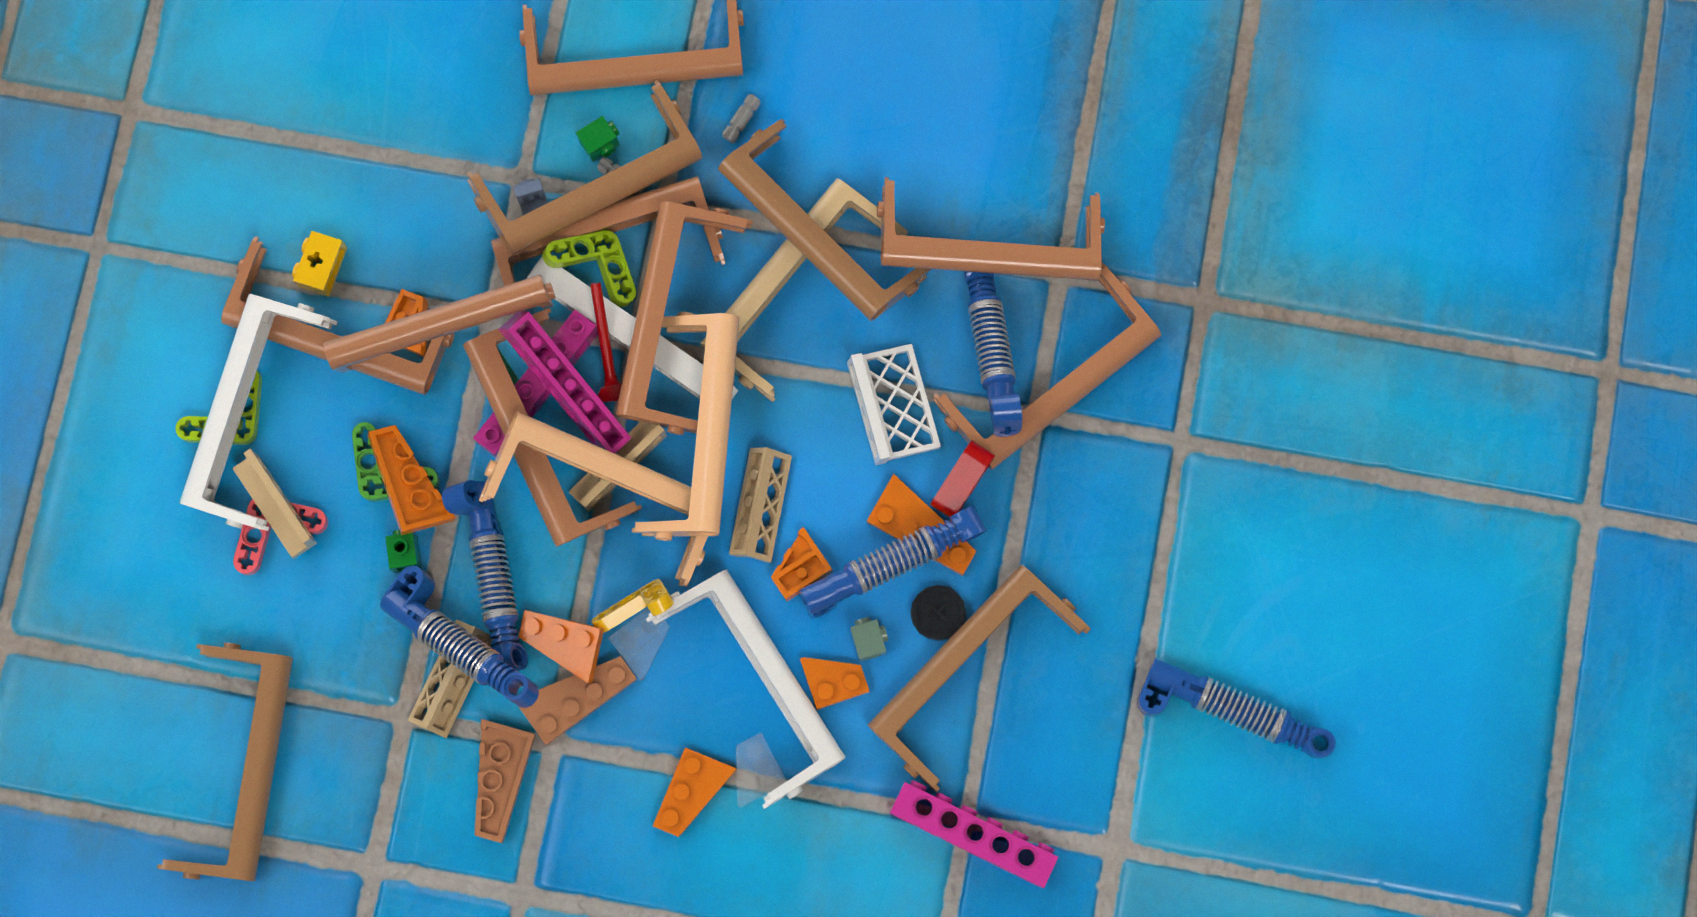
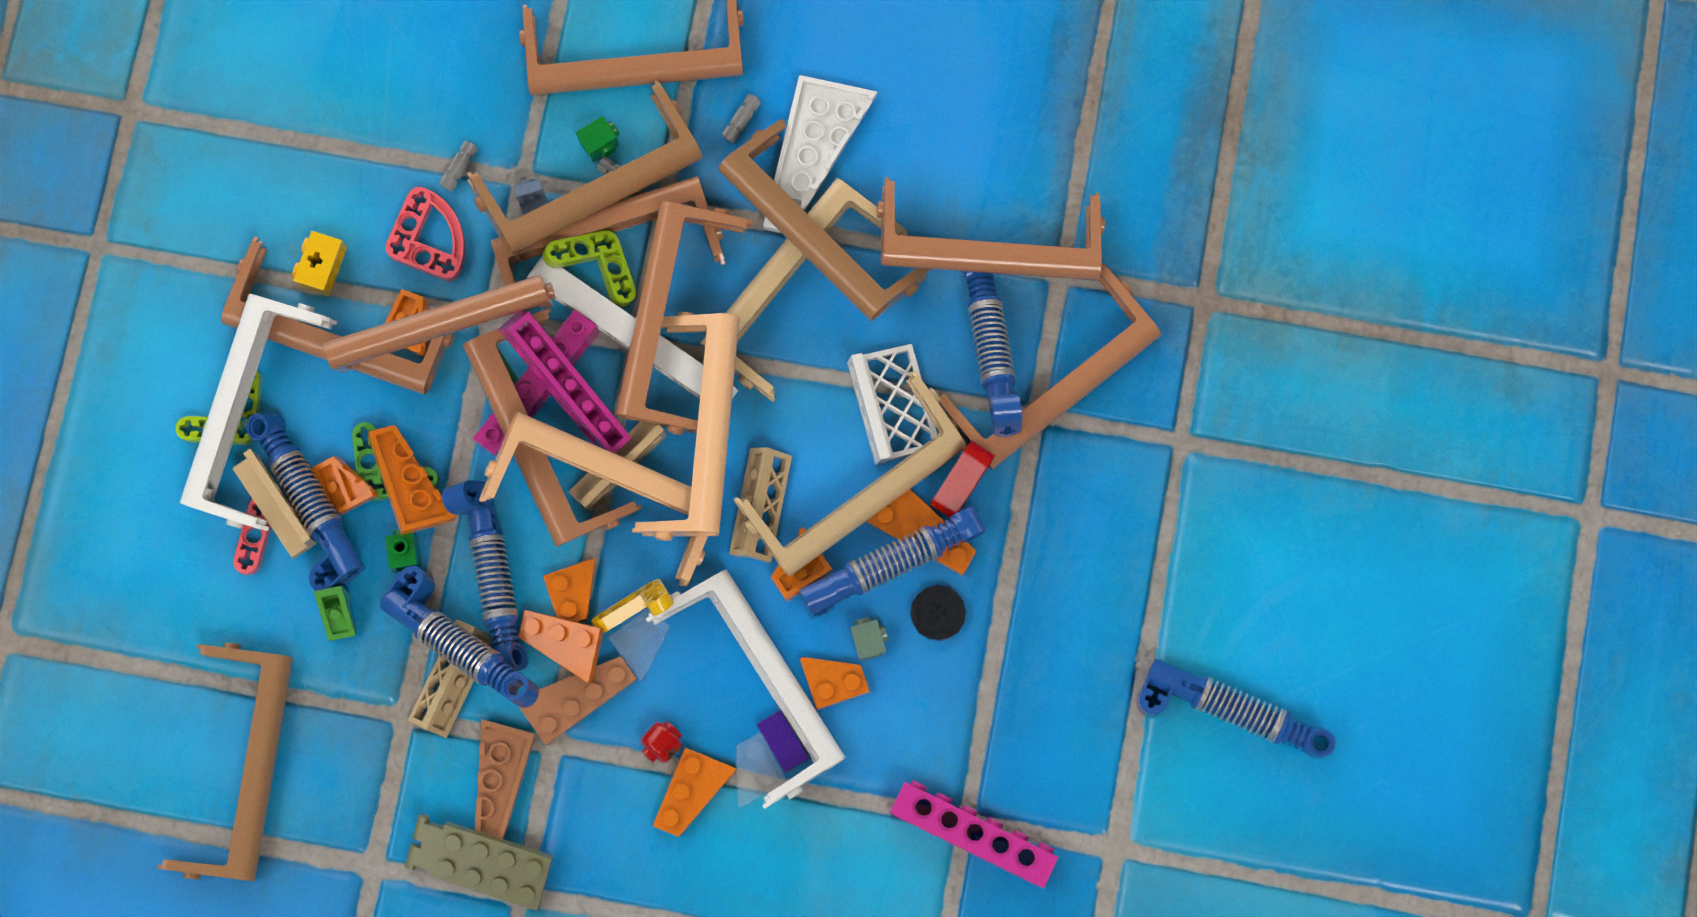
(322, 522): none -> blue piece
(335, 612): none -> bright green slope
(343, 485): none -> orange wing
(413, 248): none -> coral beam
(458, 165): none -> light grey axle
(480, 862): none -> olive hinge
(571, 590): none -> orange wing
(612, 387): red piece -> none
(661, 742): none -> red head
(782, 741): none -> dark purple tile
(816, 134): none -> white wing
(870, 499): none -> tan piece
(955, 653): medium nougat piece -> none

